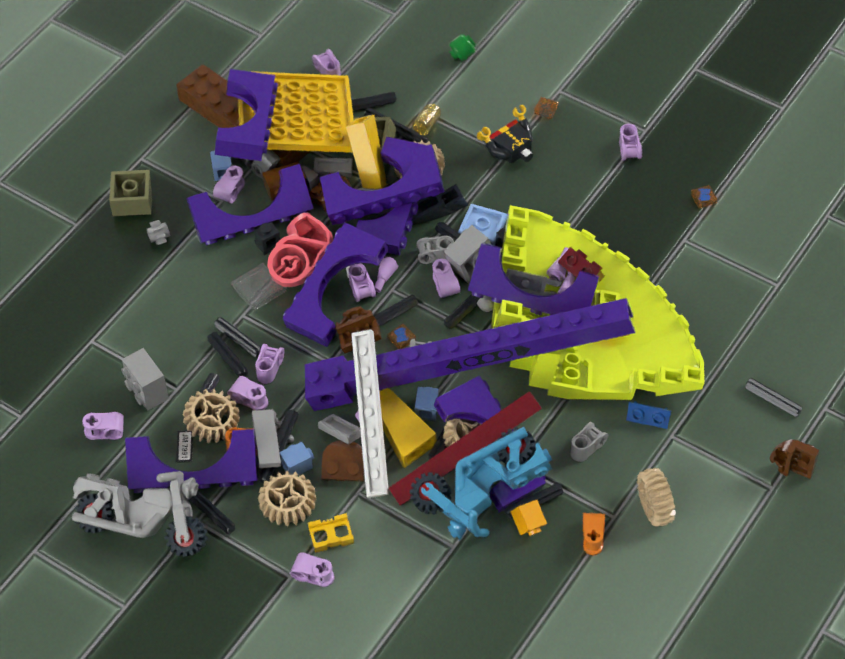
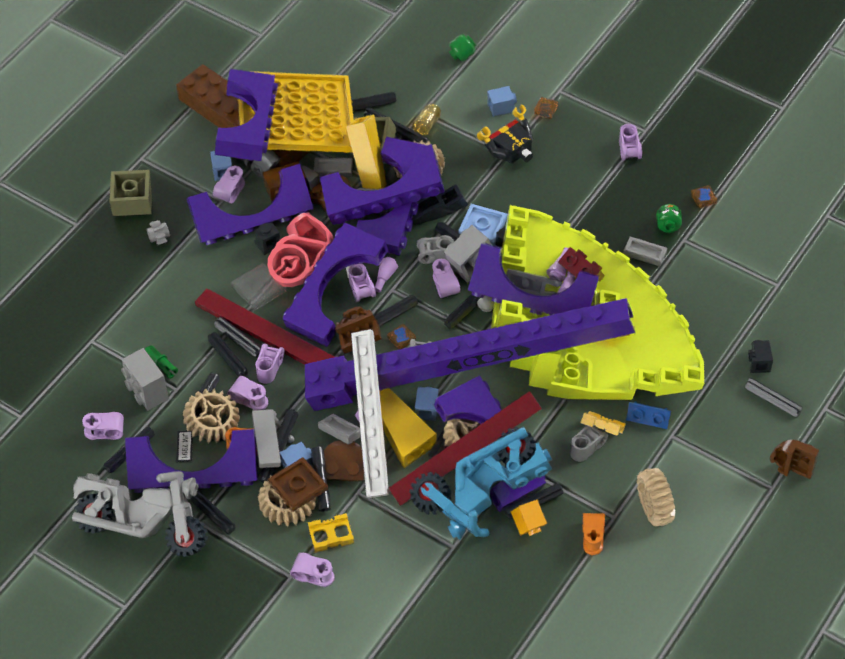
(120, 457): none -> black axle
(161, 361): none -> green axle
(260, 328): none -> dark red tile
(298, 484): none -> reddish brown tile
(319, 465): none -> black piece
(326, 63): lavender piece -> none
(501, 101): none -> medium blue brick
(613, 427): none -> yellow piece
(645, 251): none -> light grey tile
(669, 216): none -> green head
(760, 356): none -> black brick

